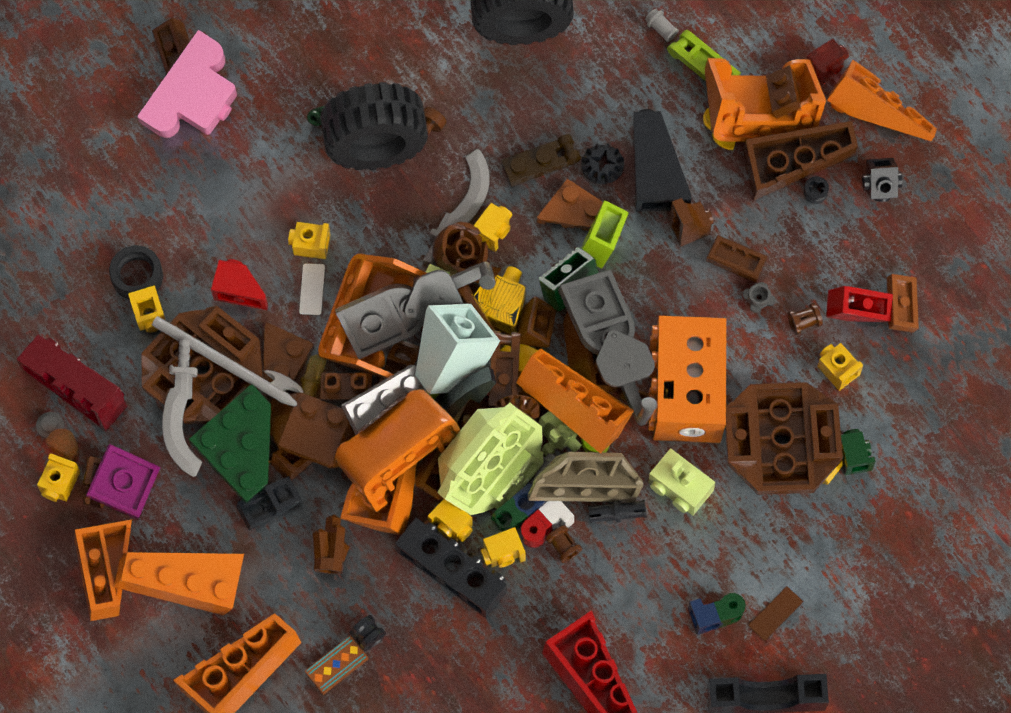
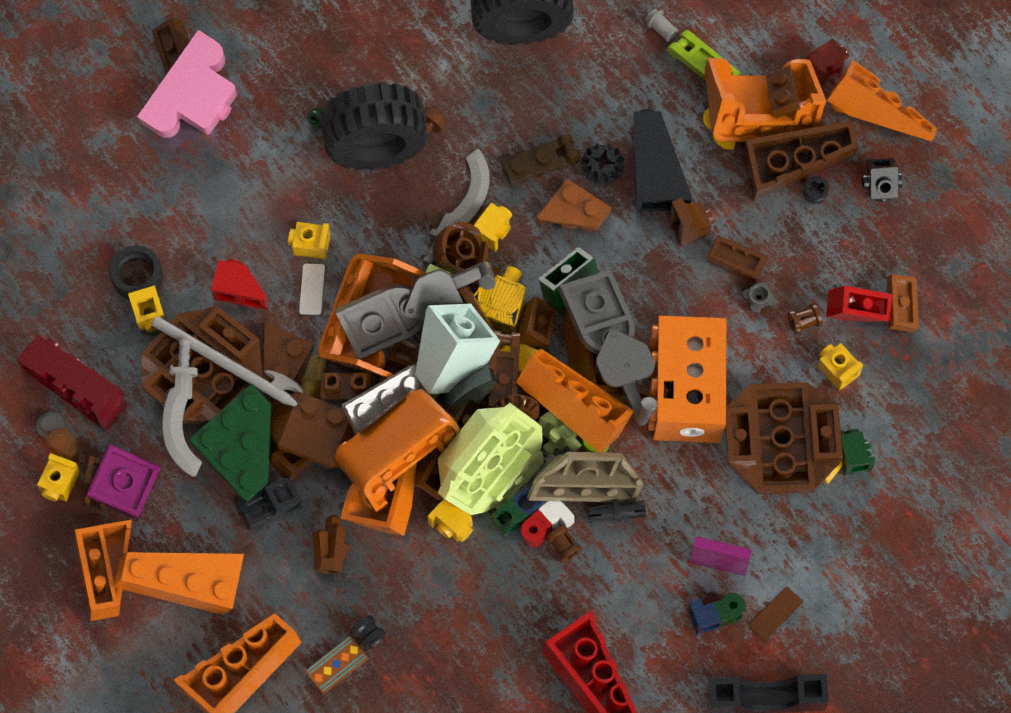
(481, 599): black brick -> none
(503, 549): yellow brick -> none
(604, 232): lime slope -> none
(681, 482): yellowish green brick -> none
(720, 556): none -> magenta tile

